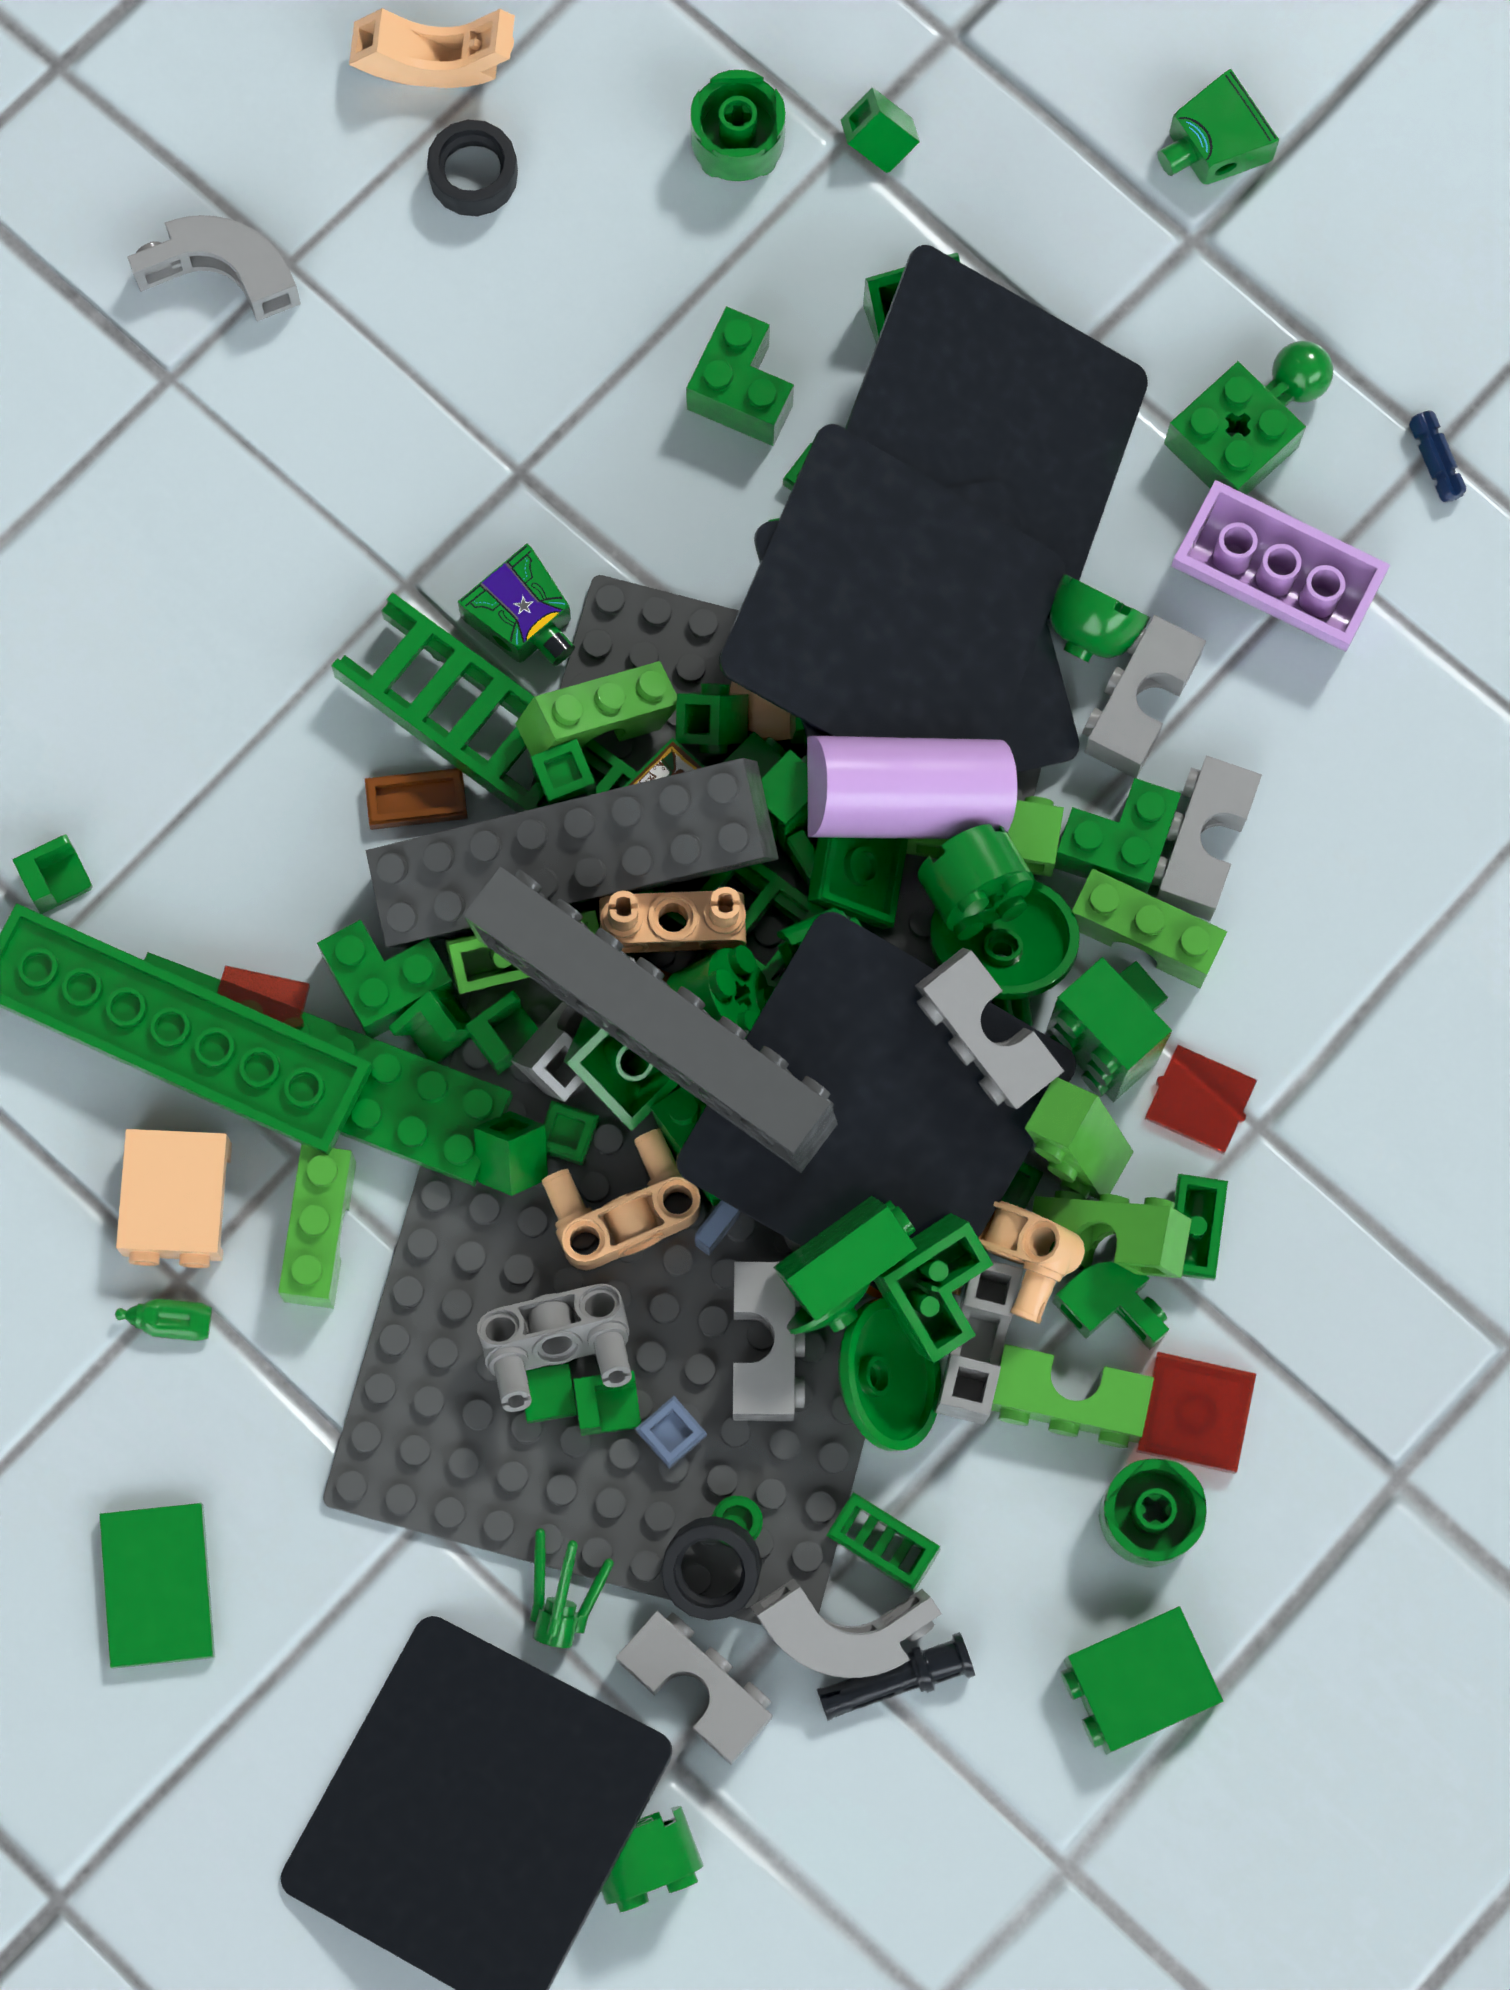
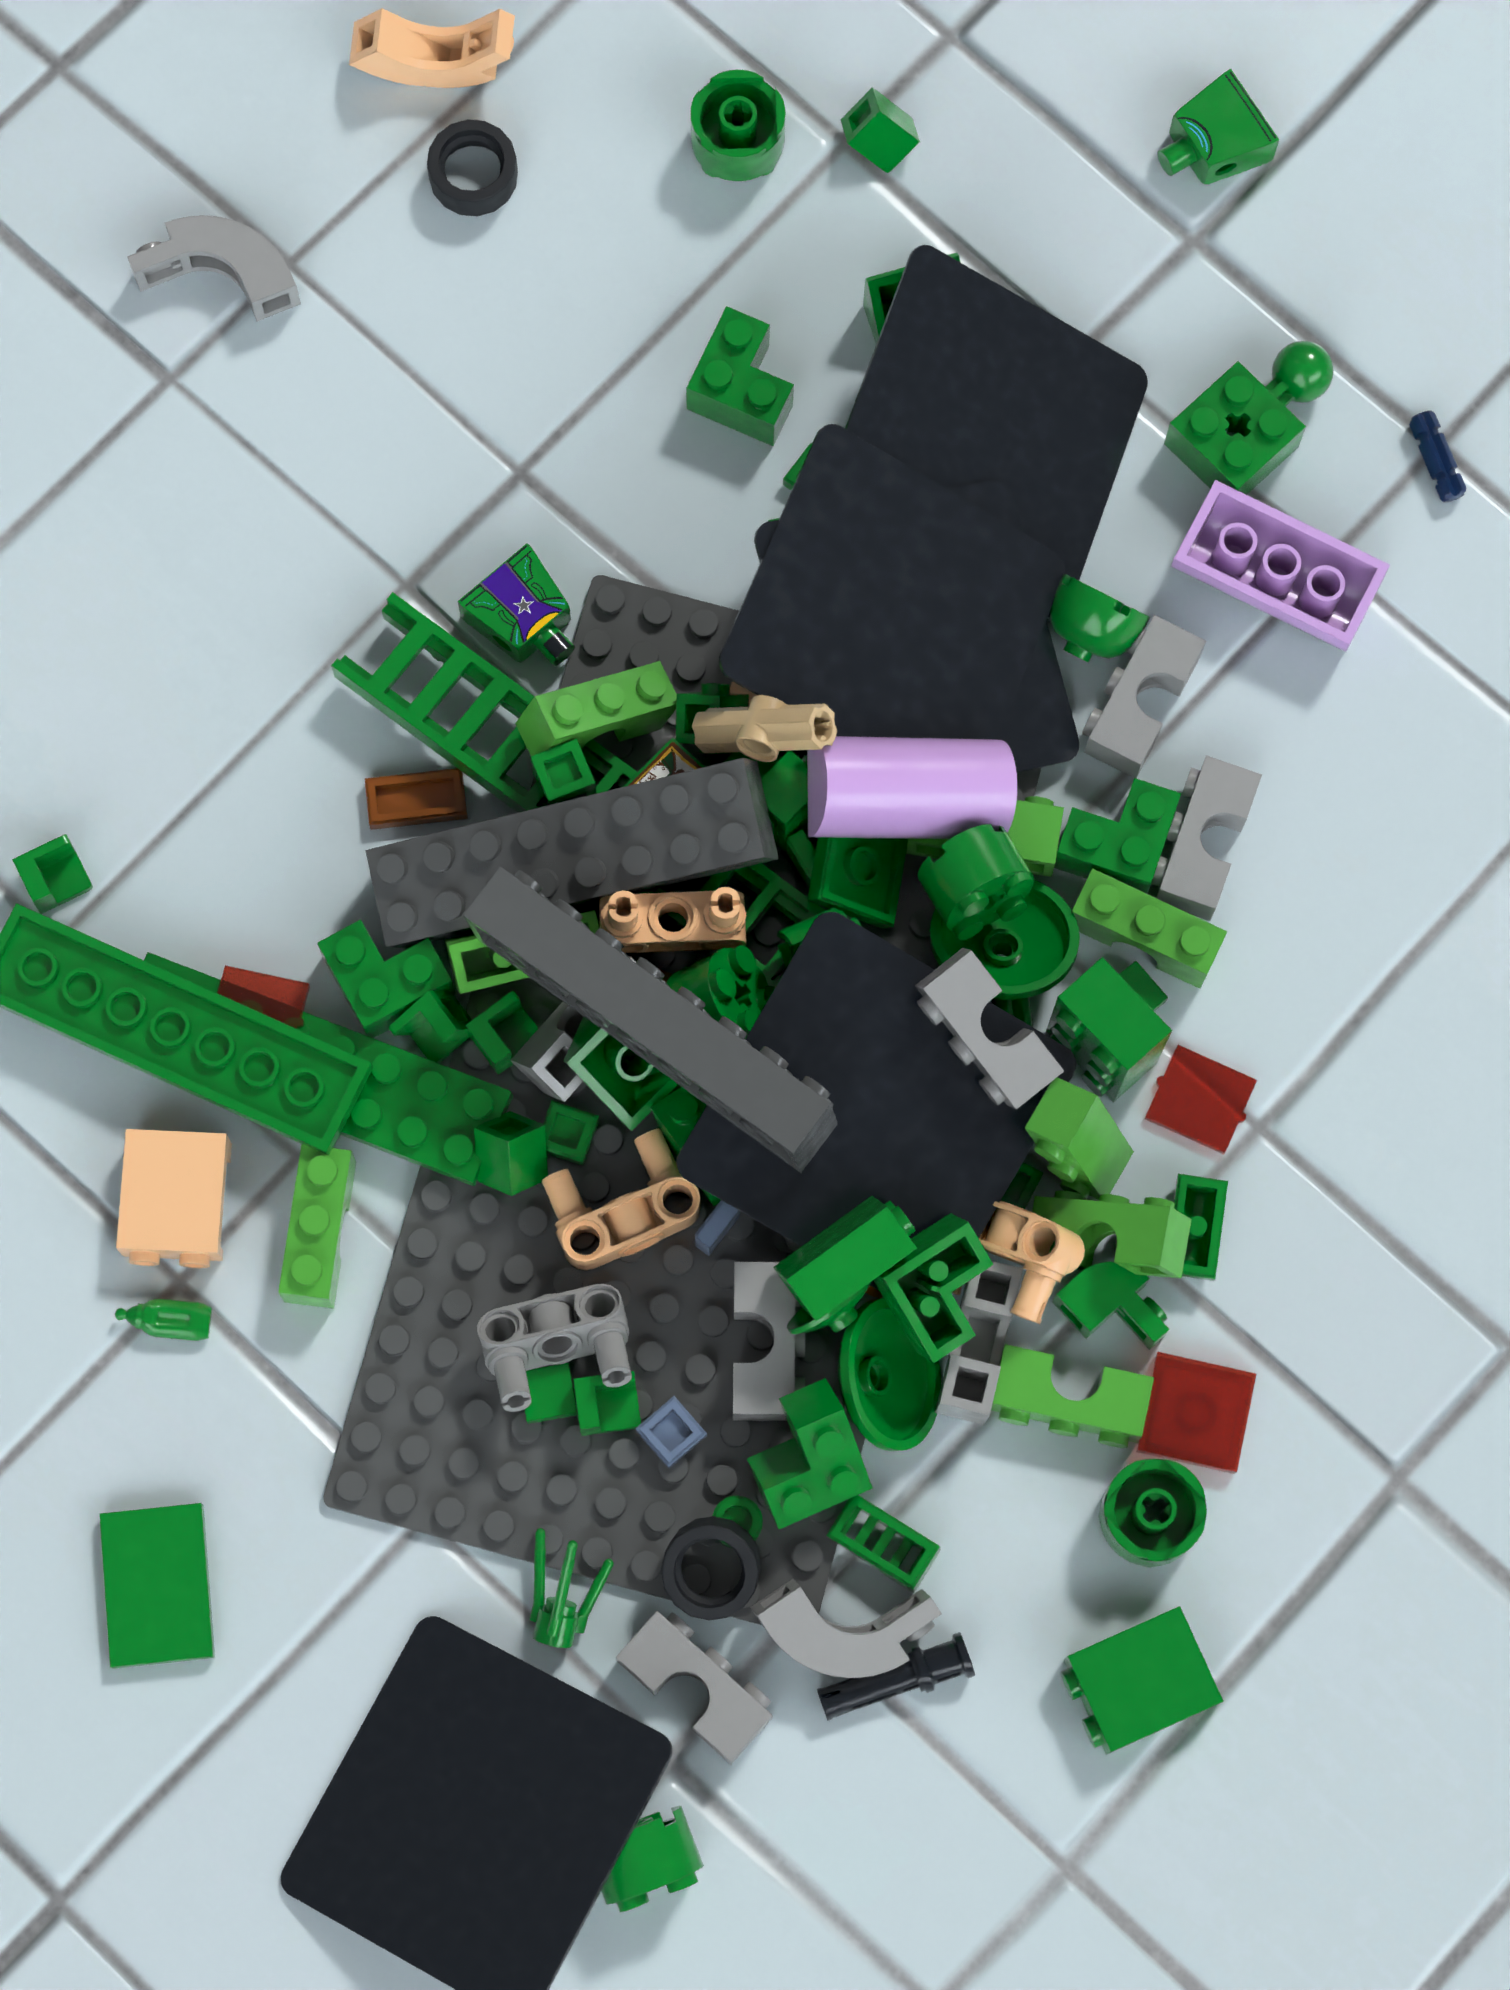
(764, 728): none -> tan piece
(816, 1465): none -> green brick

